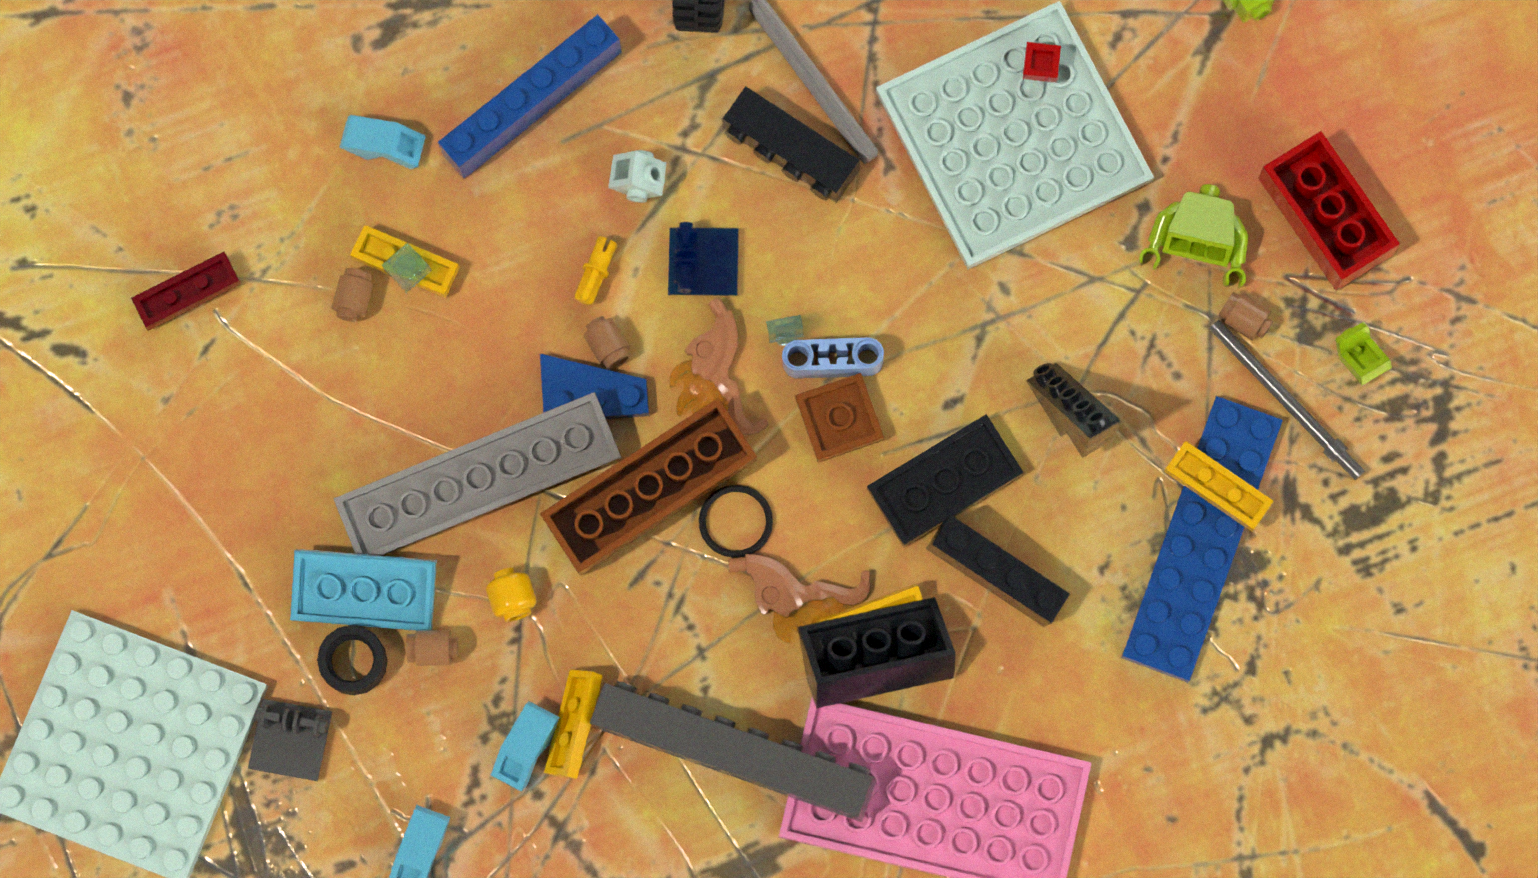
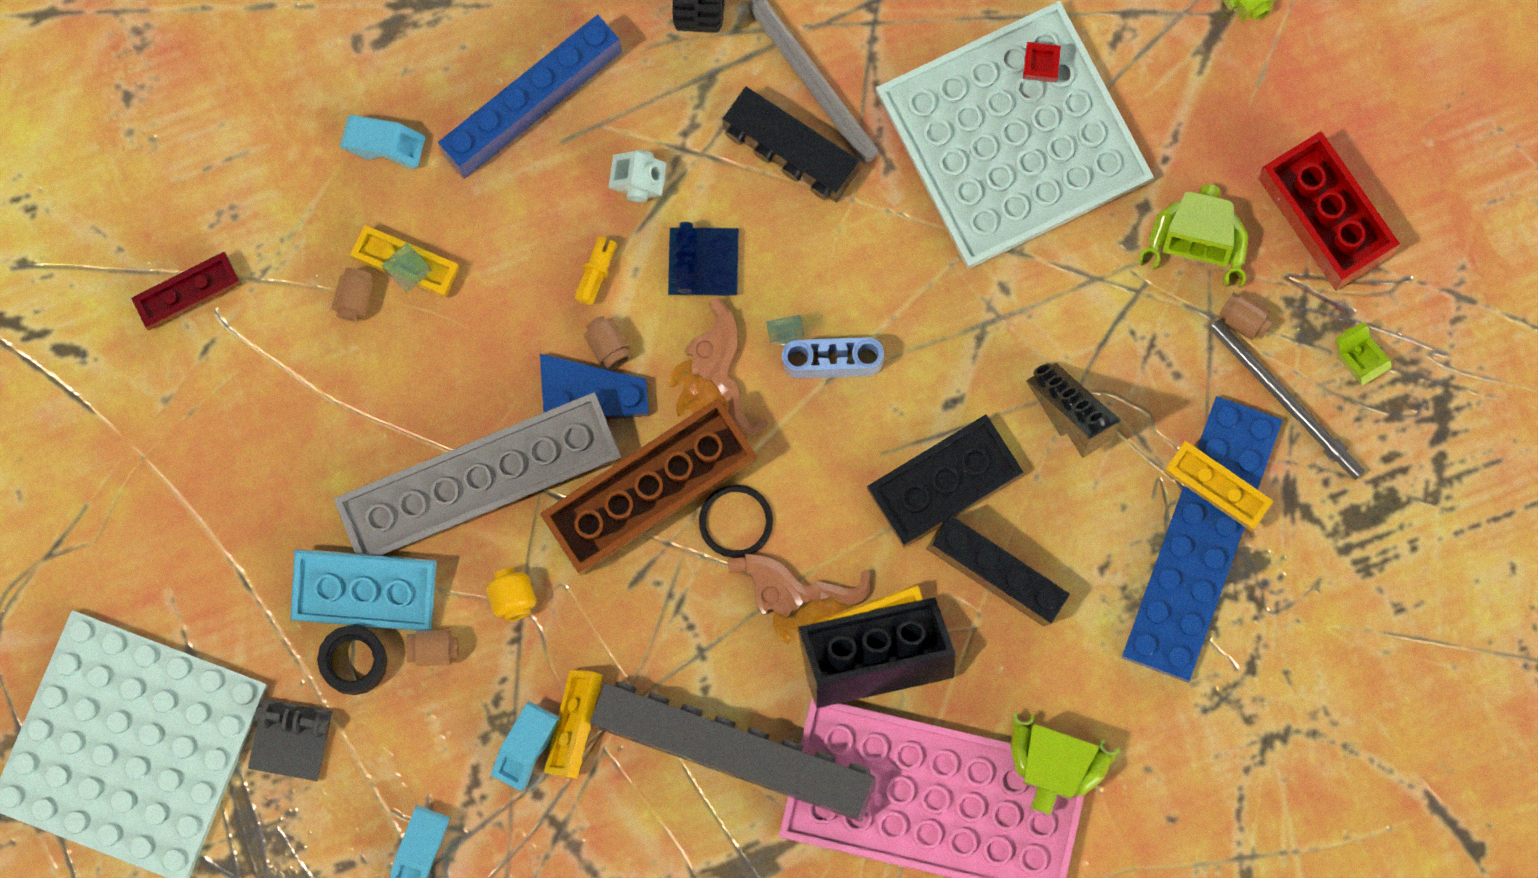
(839, 417): dark orange plate -> none
(1056, 763): none -> lime torso

